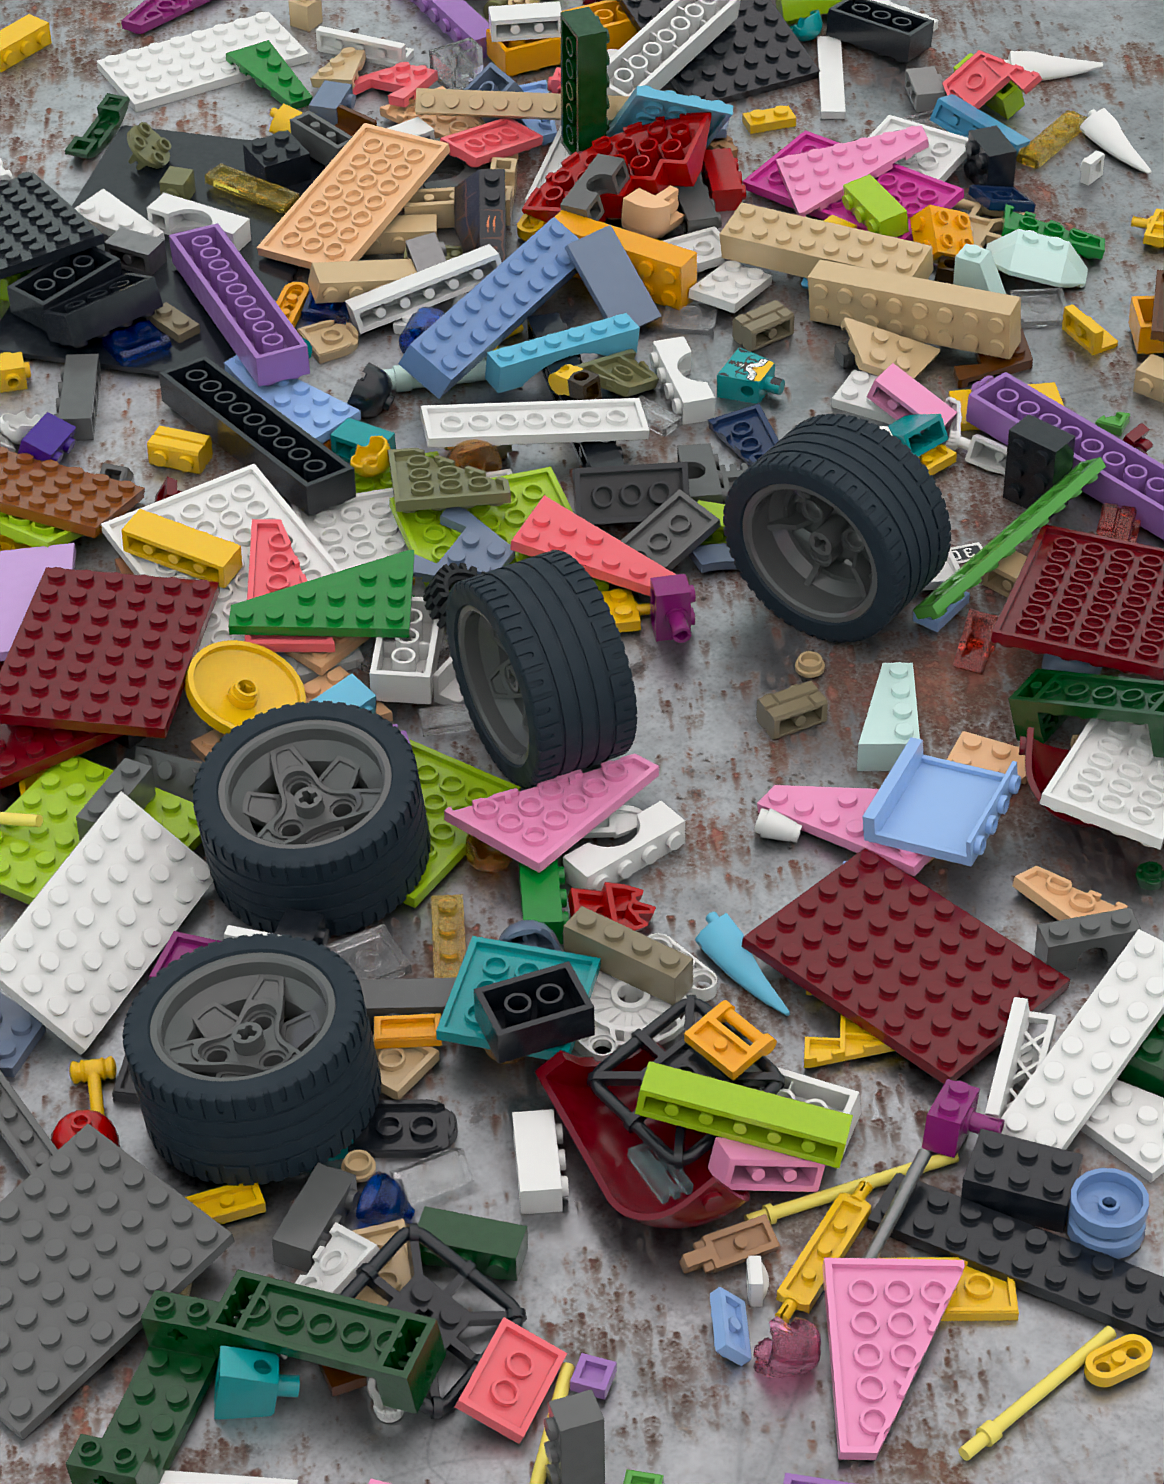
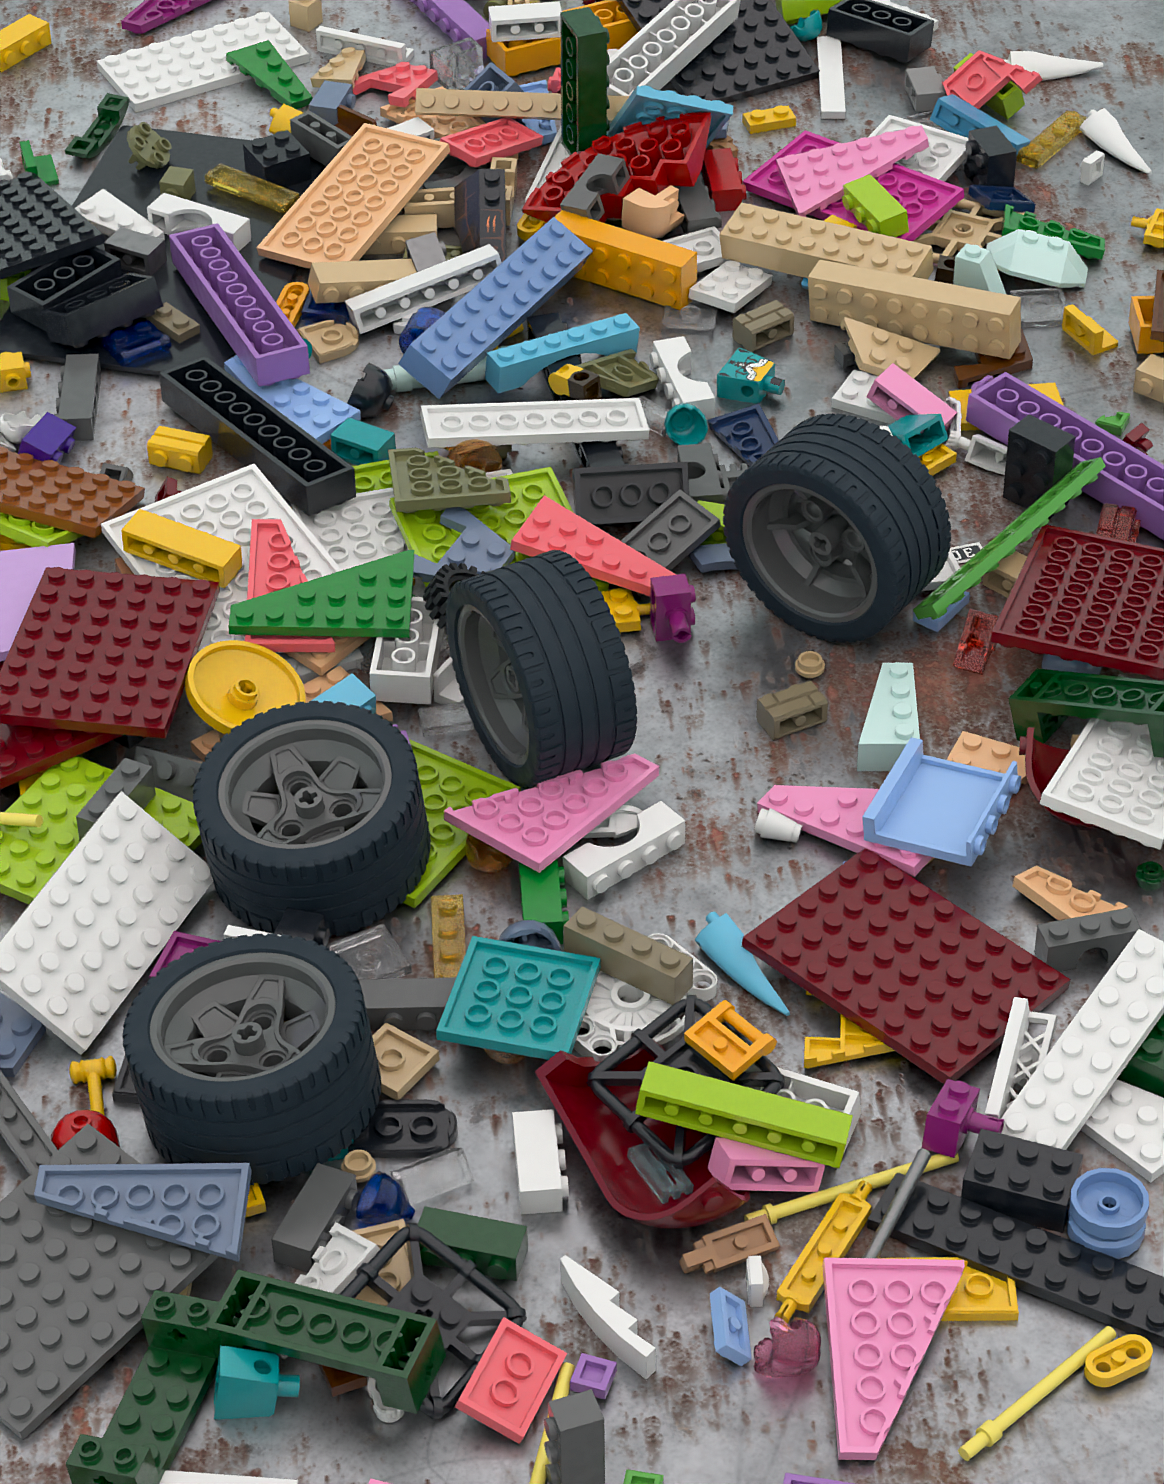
(40, 165): none -> green panel
(178, 1203): none -> sand blue wing
(371, 459): yellow hair -> none
(406, 1031): light orange tile -> none
(534, 1012): black brick -> none
(612, 277): sand blue tile -> none
(612, 1325): none -> white slope
(615, 902): red plate -> none
(685, 424): none -> teal hair
(942, 229): light orange bracket -> none

